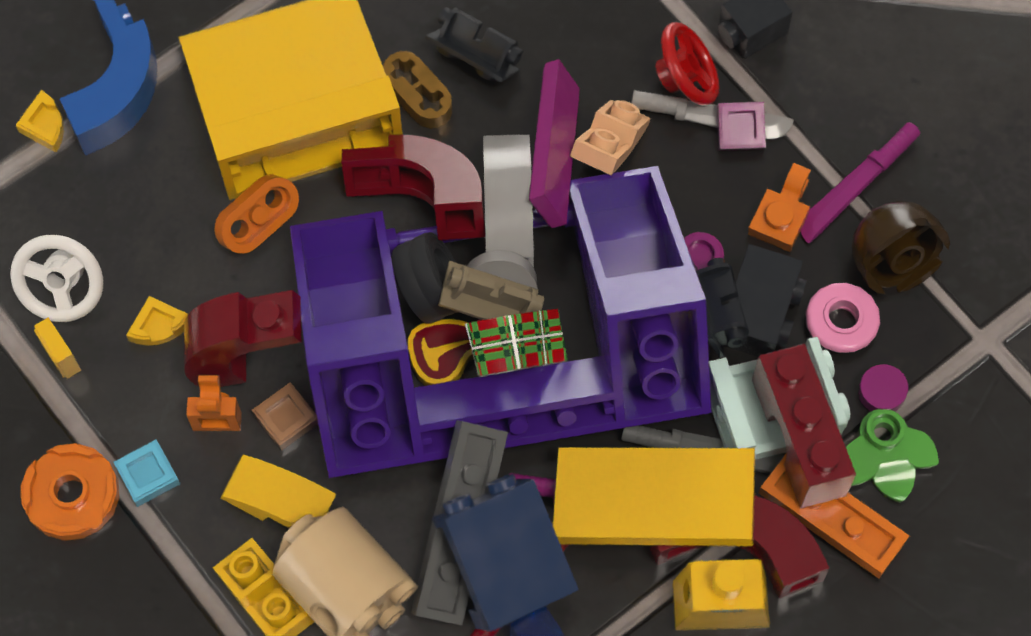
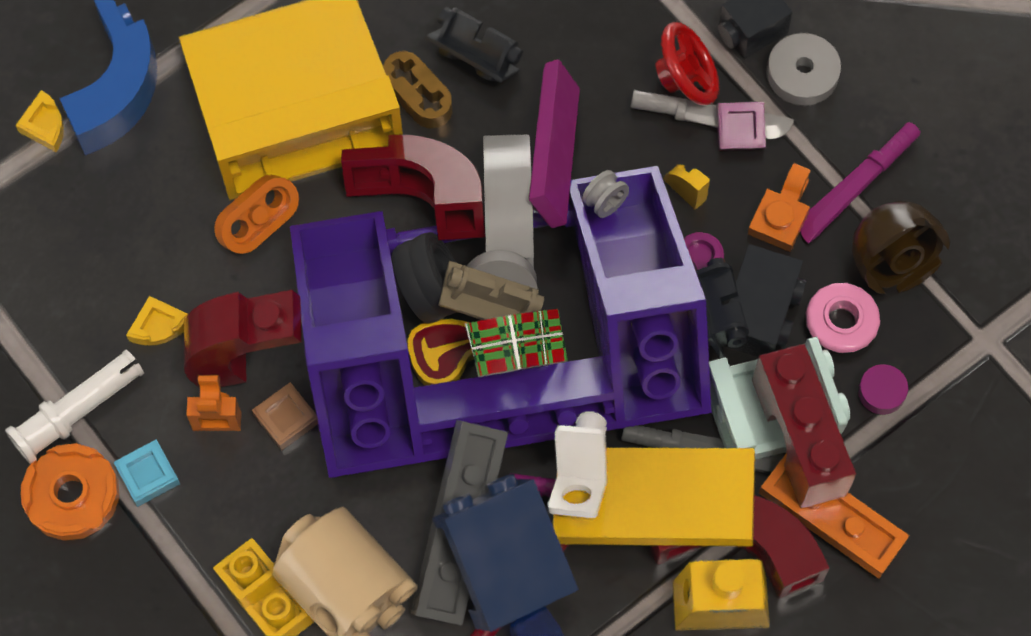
(56, 348): yellow tile -> none
(56, 418): none -> white pin
(68, 261): white piece -> none
(275, 492): yellow slope -> none
(580, 465): none -> white bracket
(605, 193): none -> light grey bush
(611, 136): light nougat slope -> none
(690, 185): none -> yellow tile
(808, 51): none -> light grey piece
(892, 461): bright green plate -> none

